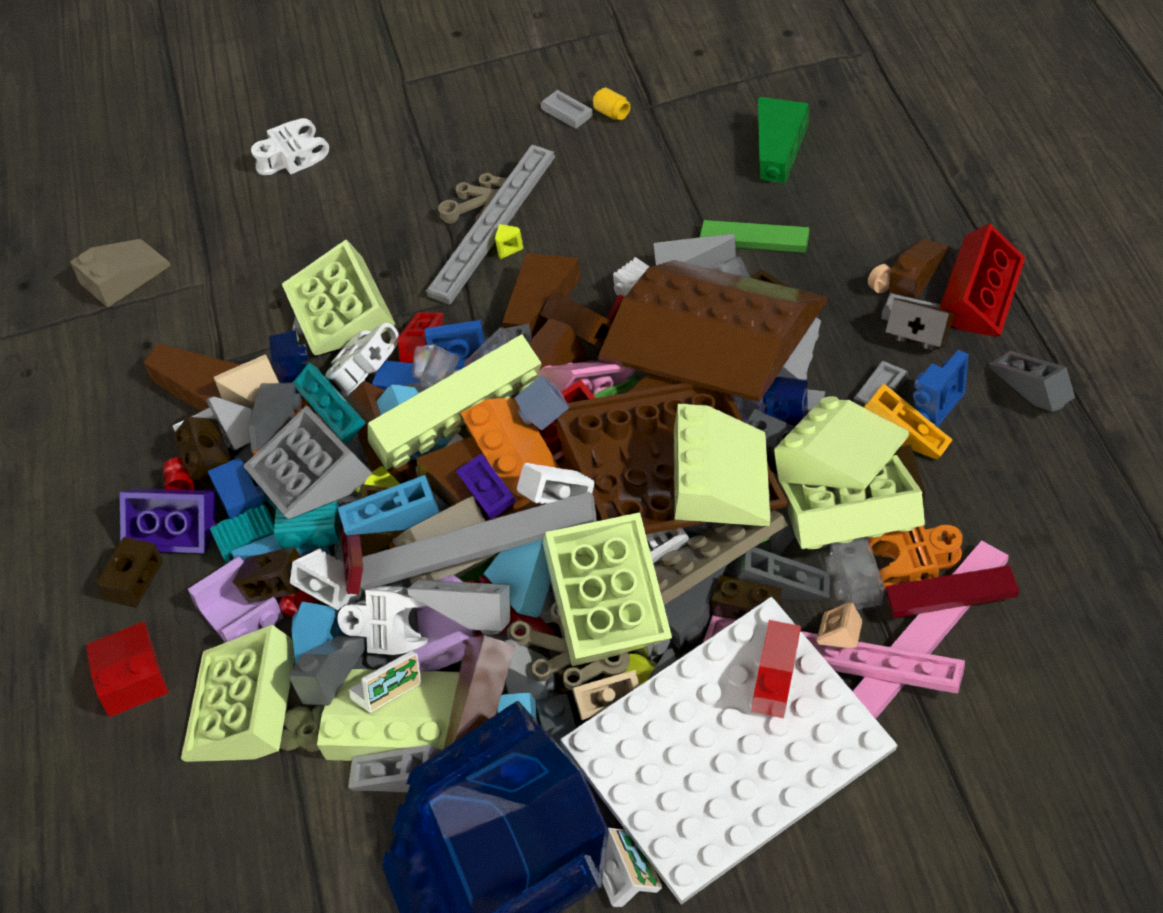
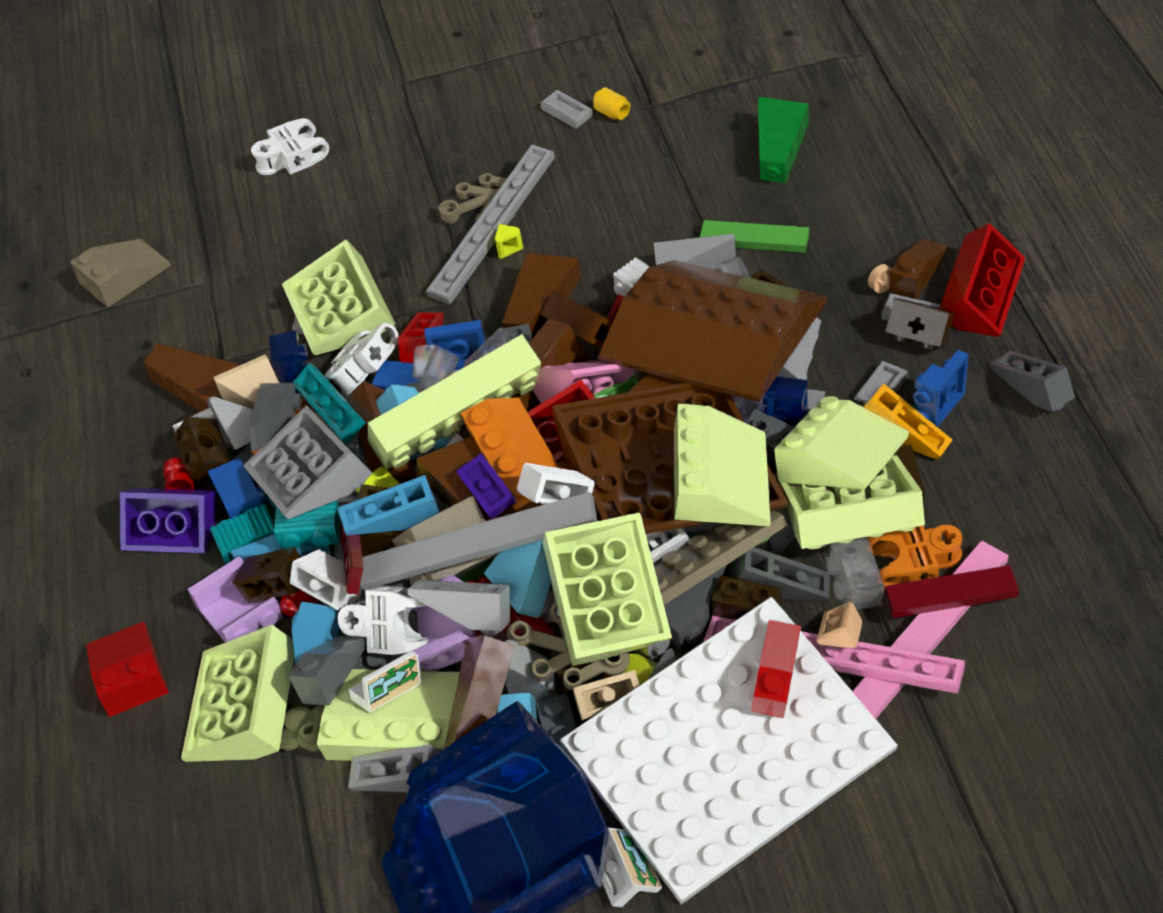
(129, 572): dark brown brick -> none
(541, 403): sand blue brick -> none

